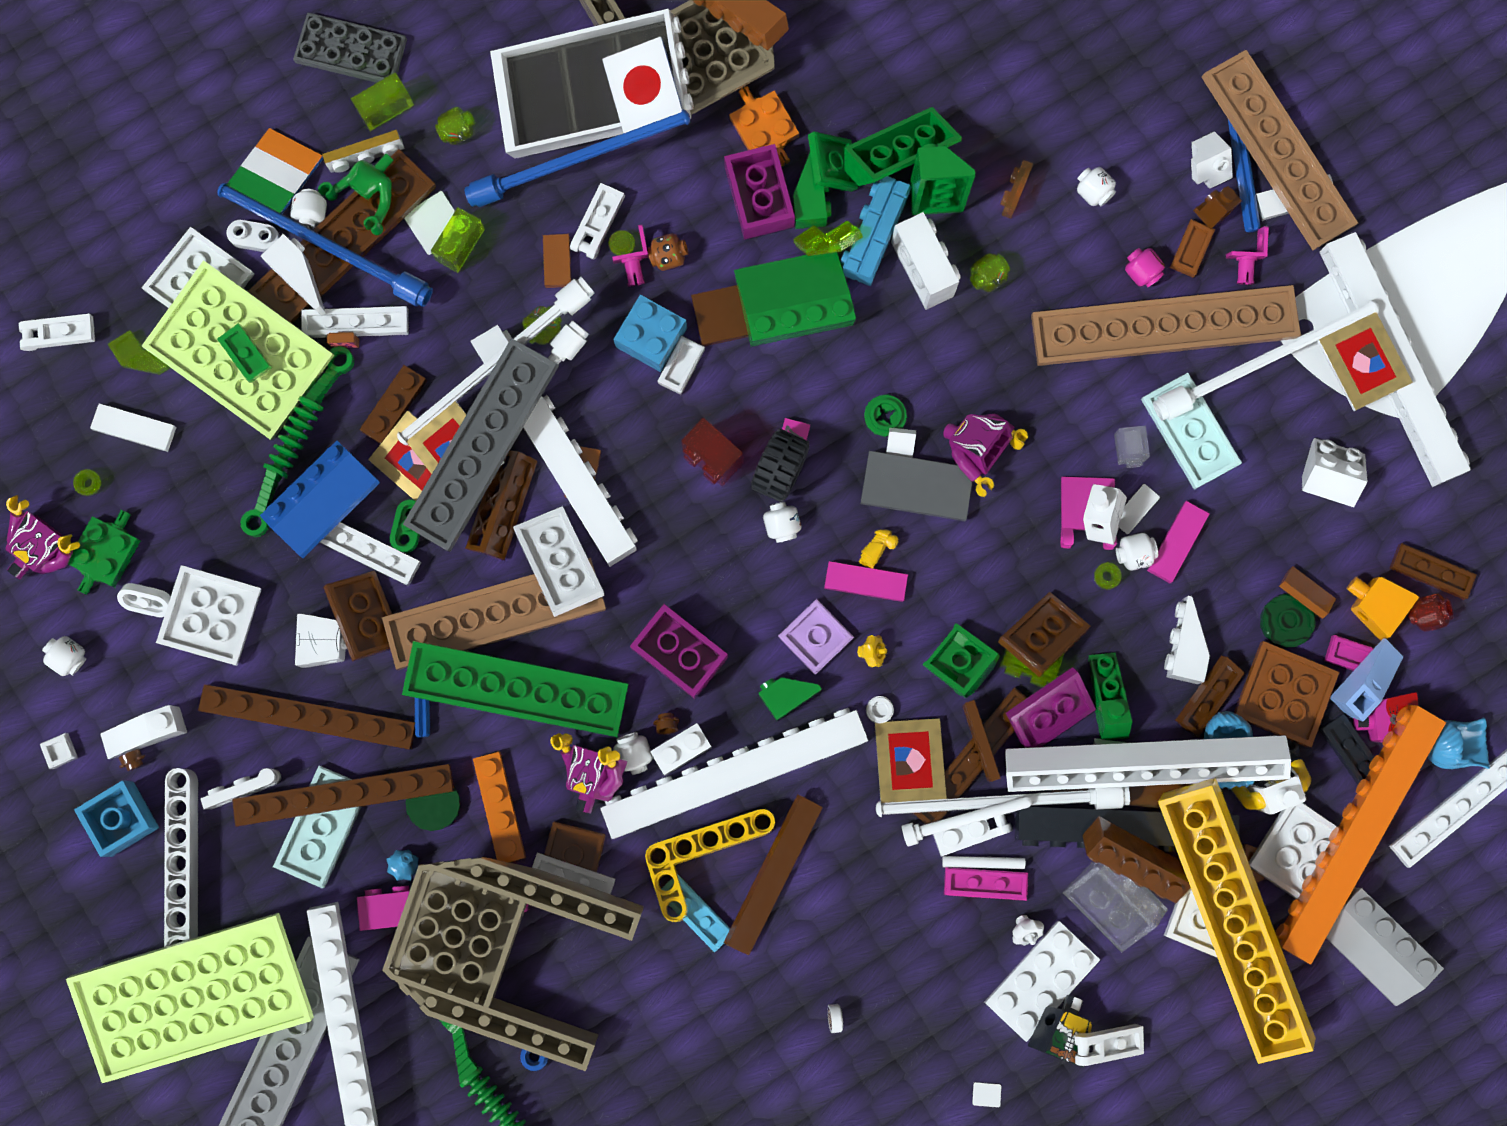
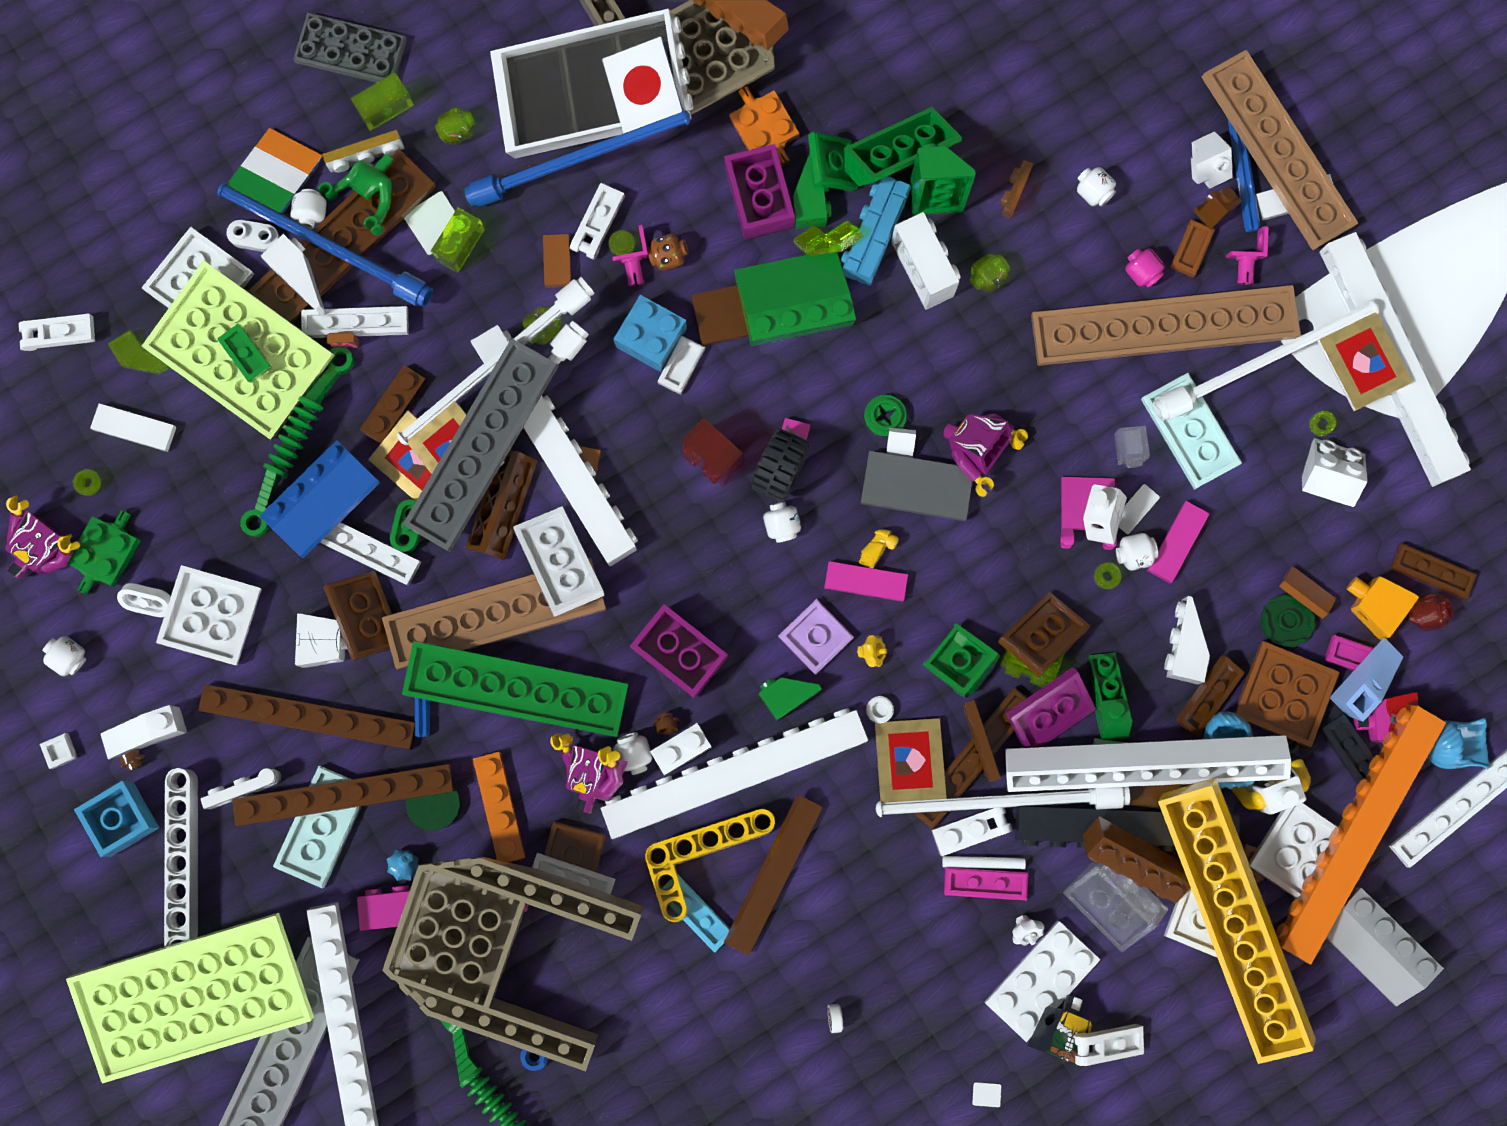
(915, 833): white piece -> none
(1315, 419): none -> clear neon green bush

